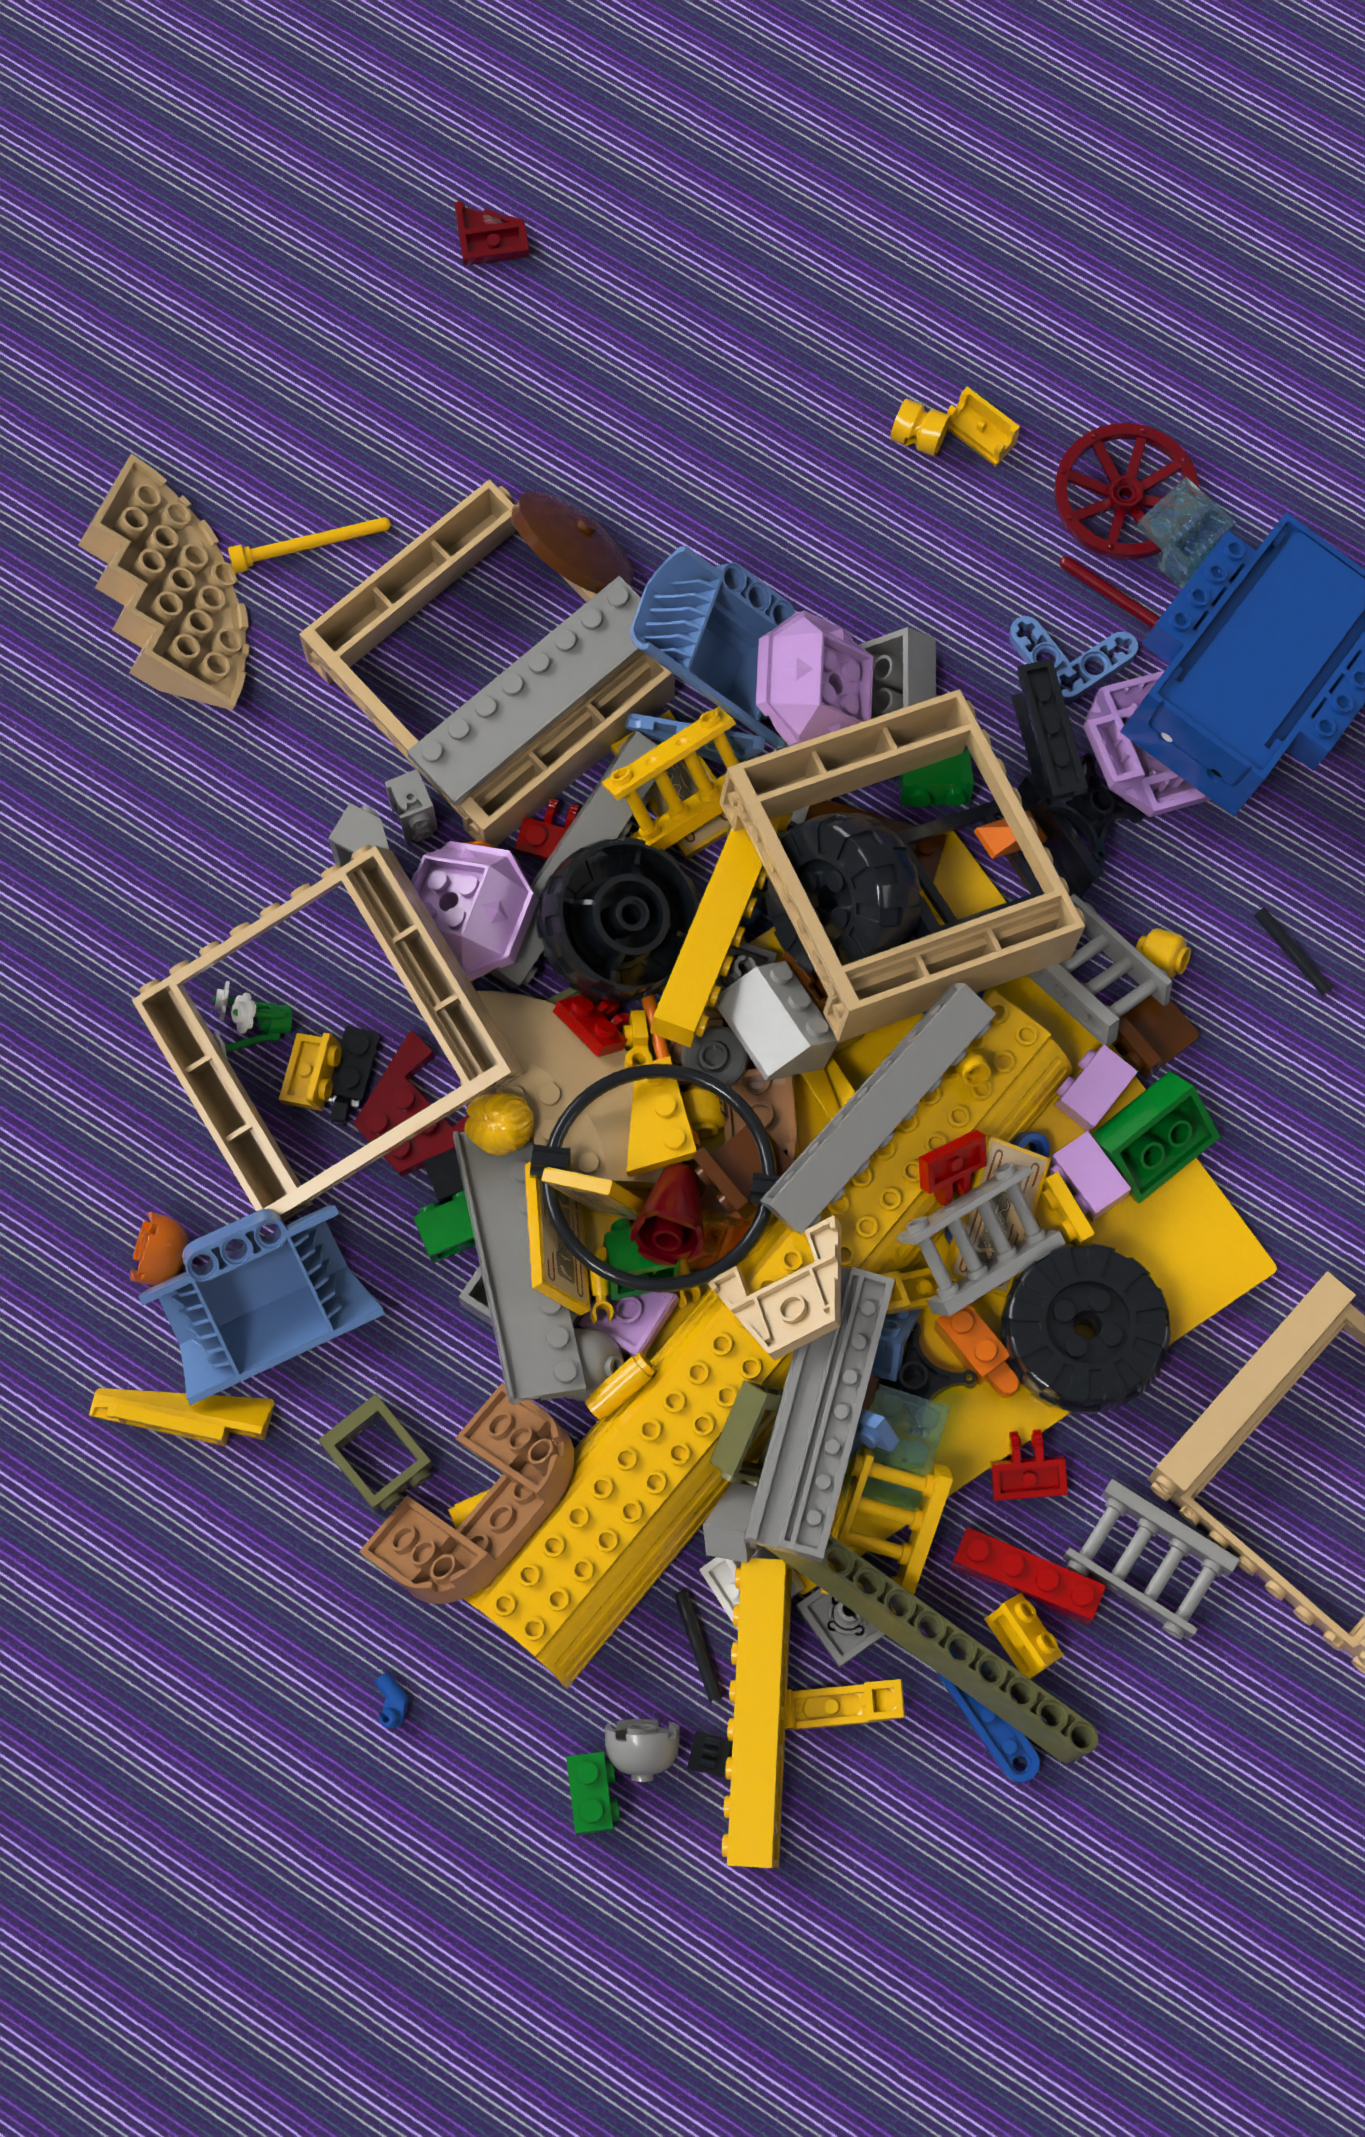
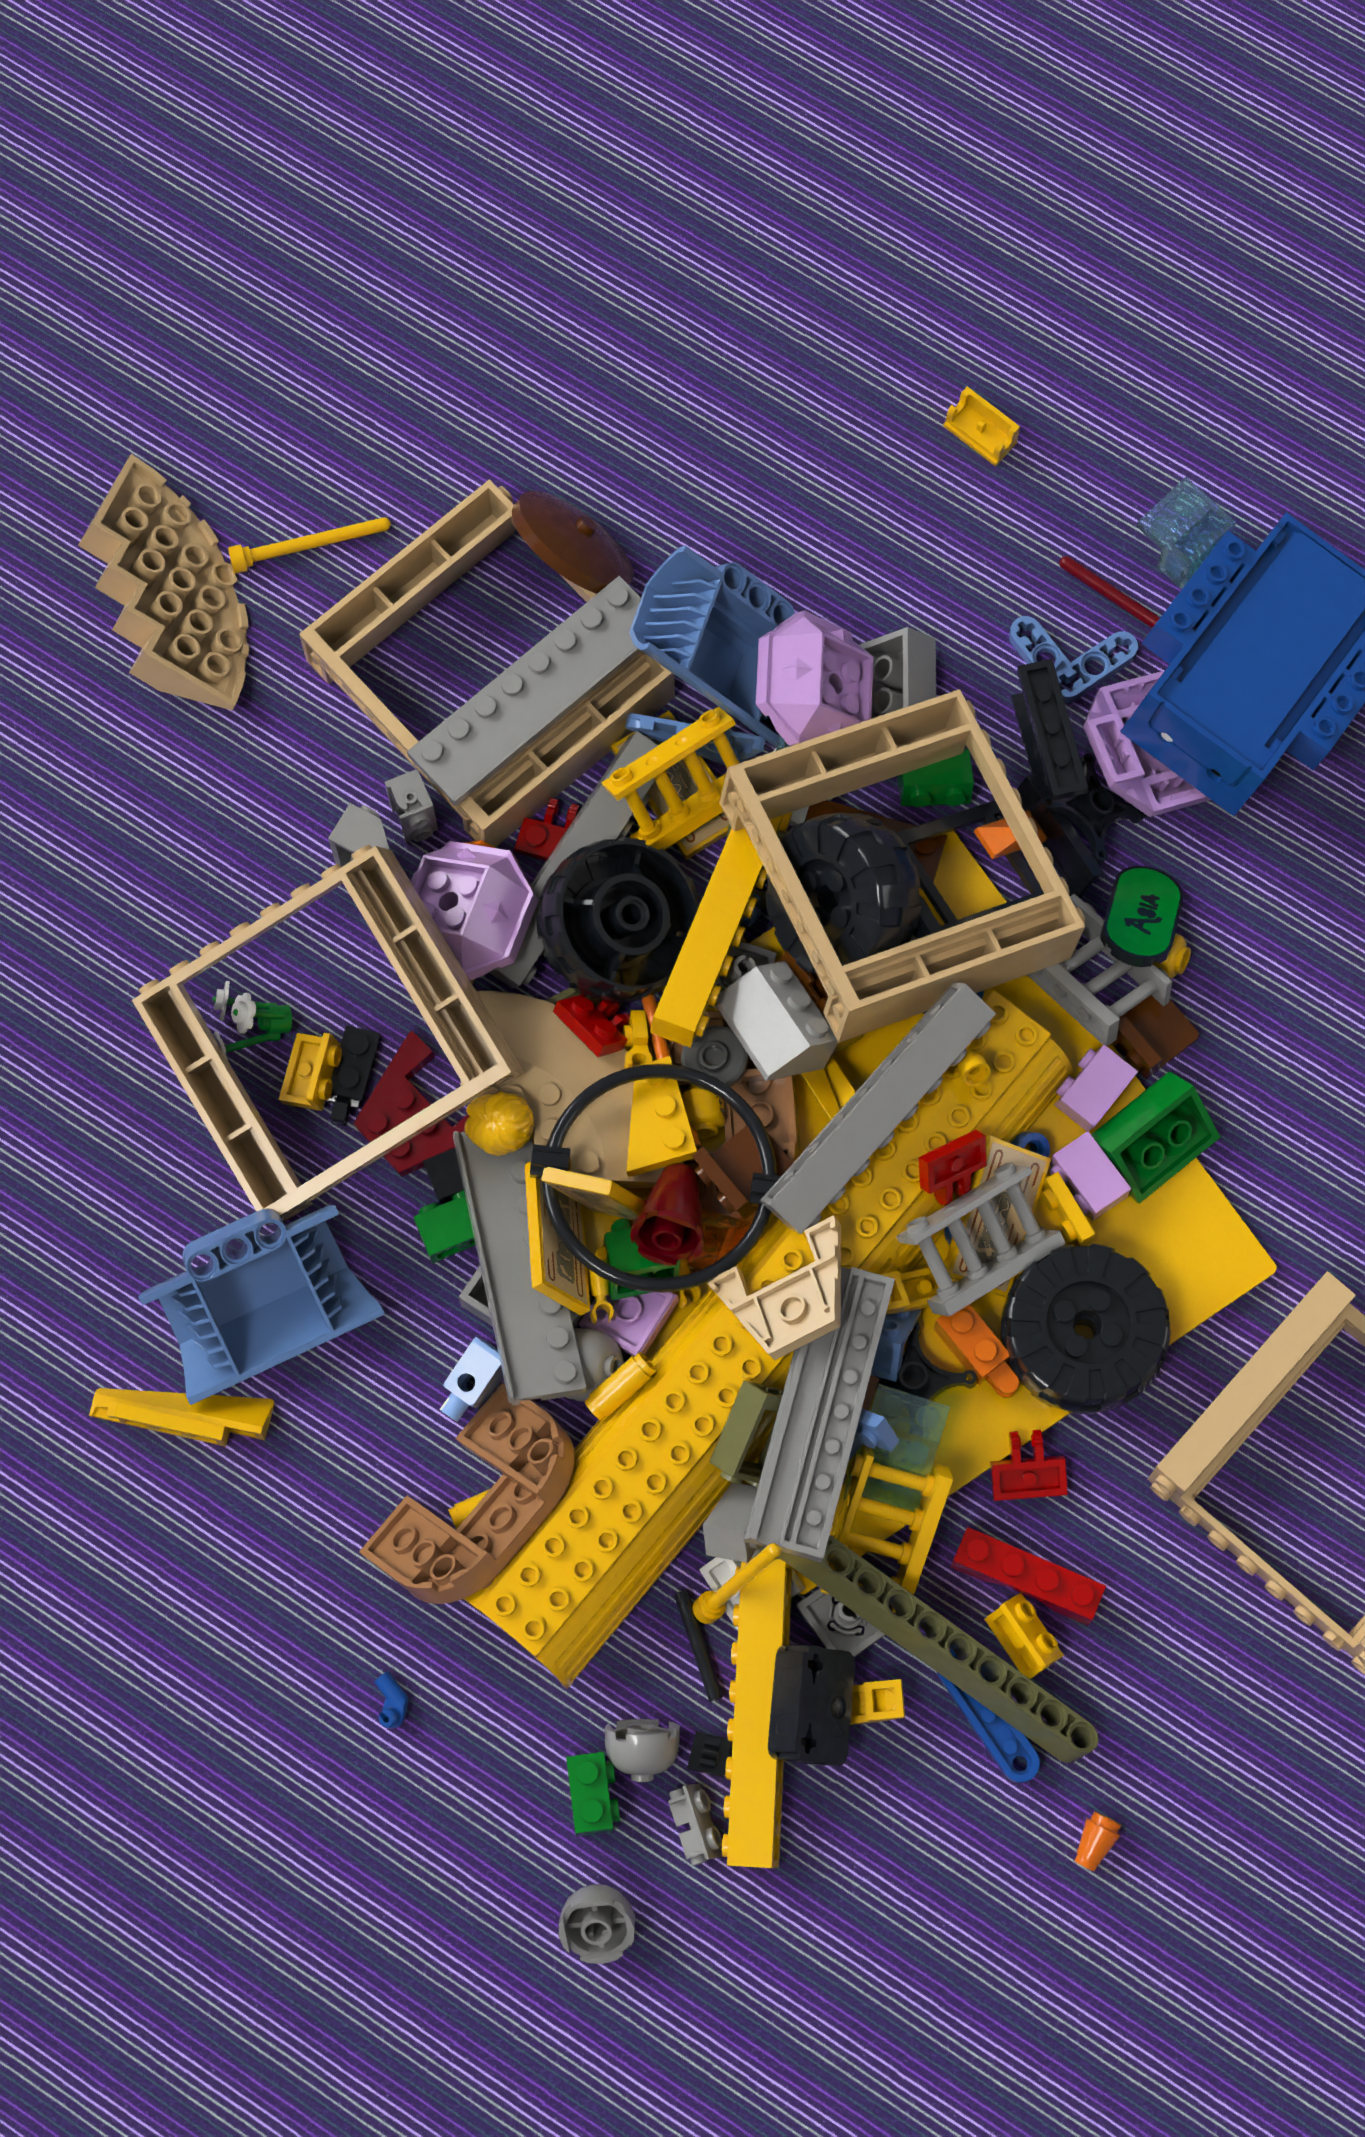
(159, 1250): orange cylinder -> none
(353, 1426): olive window -> none
(481, 1362): none -> light blue torso
(489, 236): dark red wing -> none
(597, 1924): none -> light grey cylinder
(693, 1807): none -> light grey hinge
(712, 1605): none -> yellow piece
(811, 1705): none -> black axle
(920, 427): yellow wheel -> none
(1096, 1840): none -> orange cone
(1123, 485): dark red wheel -> none
(1142, 916): none -> green tile
(1182, 1543): light grey fence -> none
(1293, 952): black bar -> none

